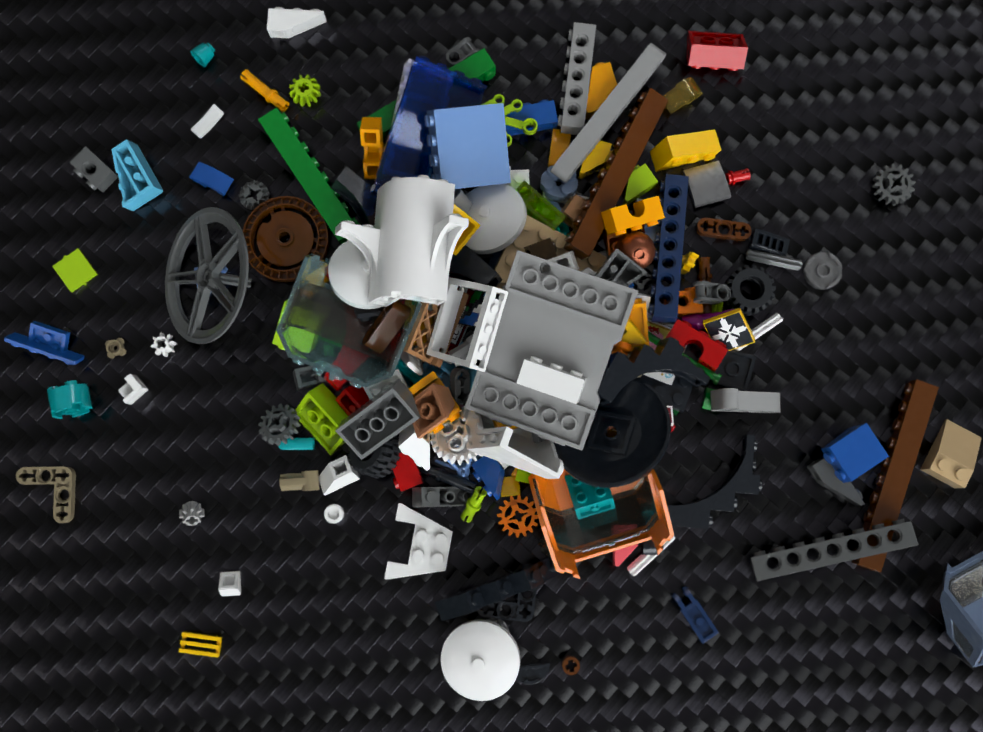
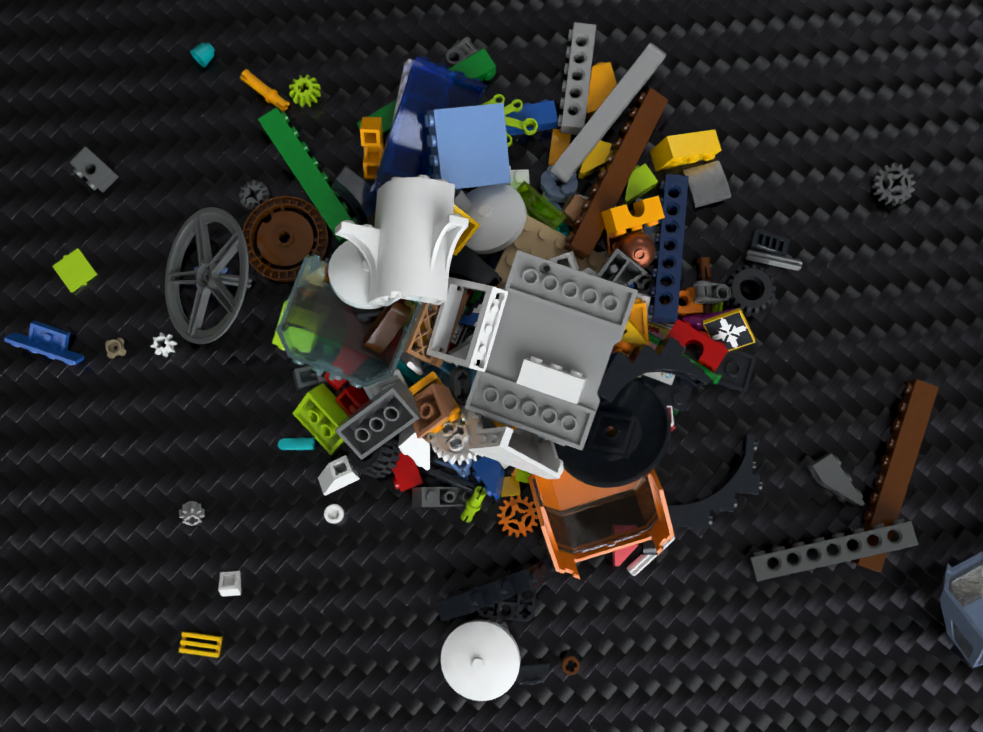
(60, 484): dark tan beam -> none
(69, 399): teal brick -> none
(132, 389): white panel -> none
(135, 176): medium azure wedge -> none
(208, 121): white sticker -> none
(212, 178): blue slope -> none
(279, 424): dark grey gear -> none
(291, 22): white slope -> none
(300, 481): dark tan piece -> none
(428, 548): white wing -> none
(544, 249): dark brown brick -> none
(589, 499): teal bracket -> none
(682, 94): clear yellow brick -> none
(688, 262): yellow plate -> none
(696, 617): dark blue hinge -> none
(706, 402): green piece -> none
(716, 50): slope -> none
(737, 176): red pin -> none
(737, 226): reddish brown beam -> none
(744, 401): light grey beam -> none
(765, 326): white axle -> none
(822, 270): flat silver tile -> none
(854, 452): blue slope -> none
(952, 455): tan slope -> none

